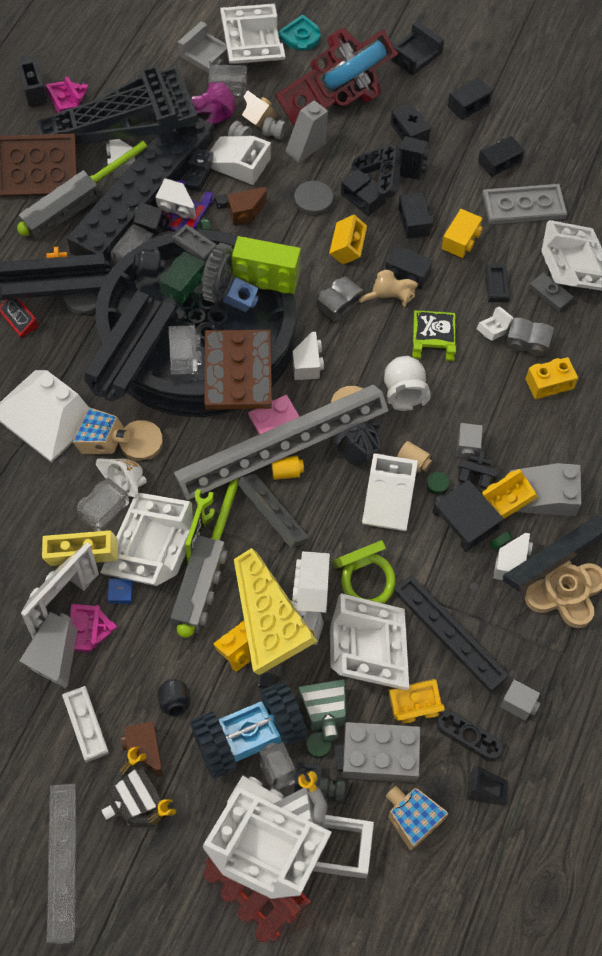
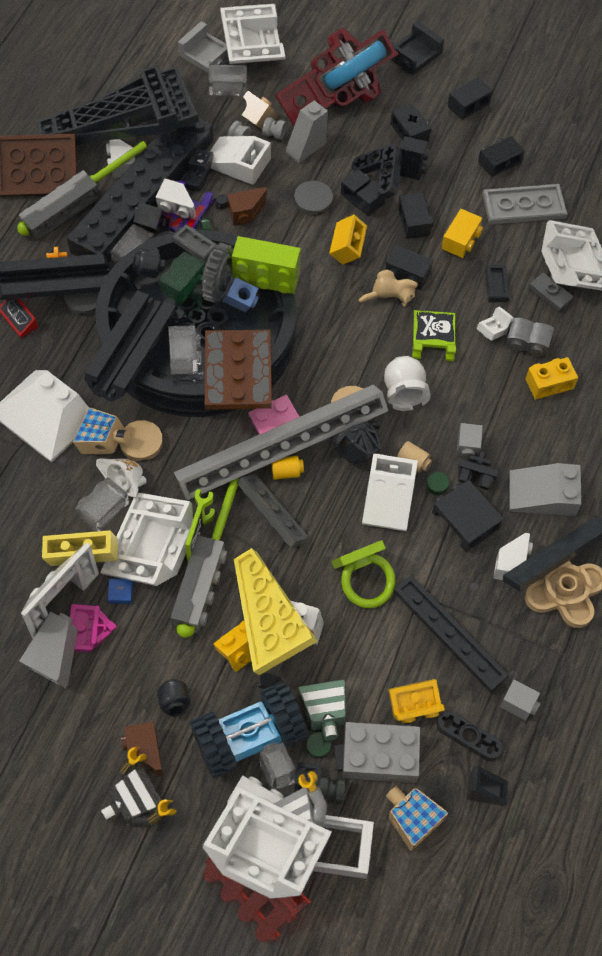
(31, 81): black brick -> none
(61, 864): clear tile -> none
(65, 94): dark pink slope -> none
(85, 724): white tile -> none
(216, 101): magenta piece -> none
(300, 34): teal tile -> none
(306, 358): white slope -> none
(311, 582): white brick -> none
(339, 298): flat silver brick -> none
(369, 642): white slope -> none
(501, 541): dark green tile -> none
(510, 493): yellow bracket -> none

